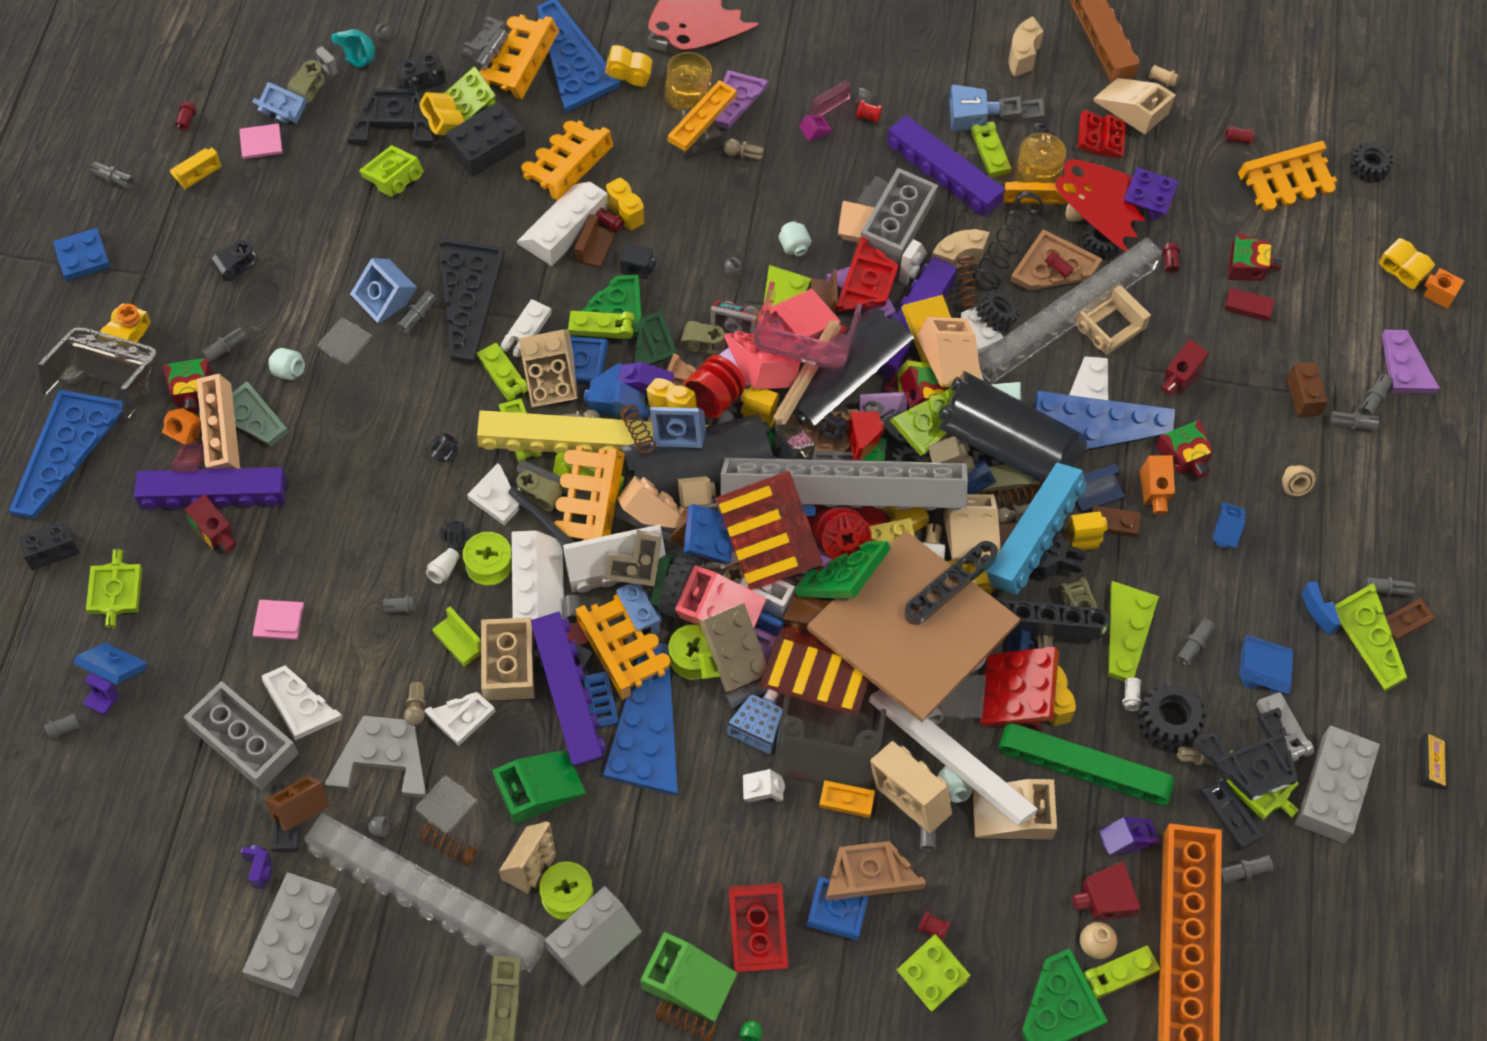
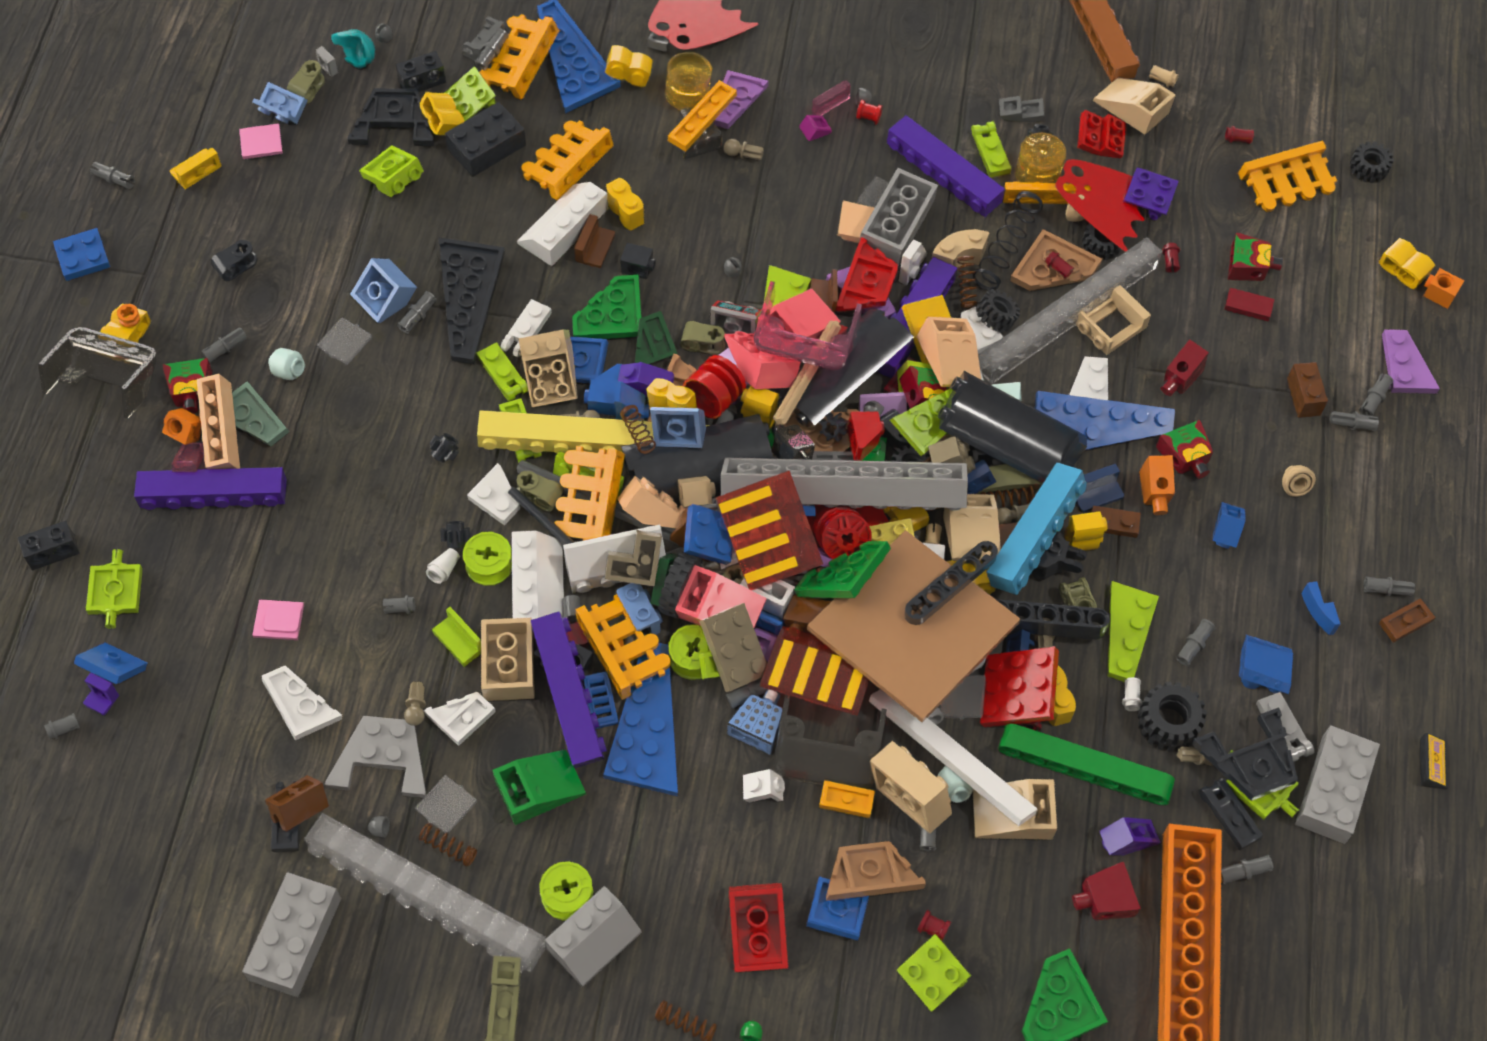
(68, 437): blue wing -> none
(187, 111): dark red pin -> none
(210, 524): dark red torso -> none
(241, 735): light grey brick -> none
(261, 869): dark purple bracket -> none
(529, 857): tan slope -> none
(601, 324): lime plate -> none
(614, 222): dark red pin -> none
(687, 977): bright green slope -> none
(794, 239): light aqua head -> none
(970, 107): medium blue torso -> none
(1024, 46): tan brick -> none
(1098, 940): tan brick -> none
(1122, 972): lime plate -> none
(1369, 632): lime wing -> none

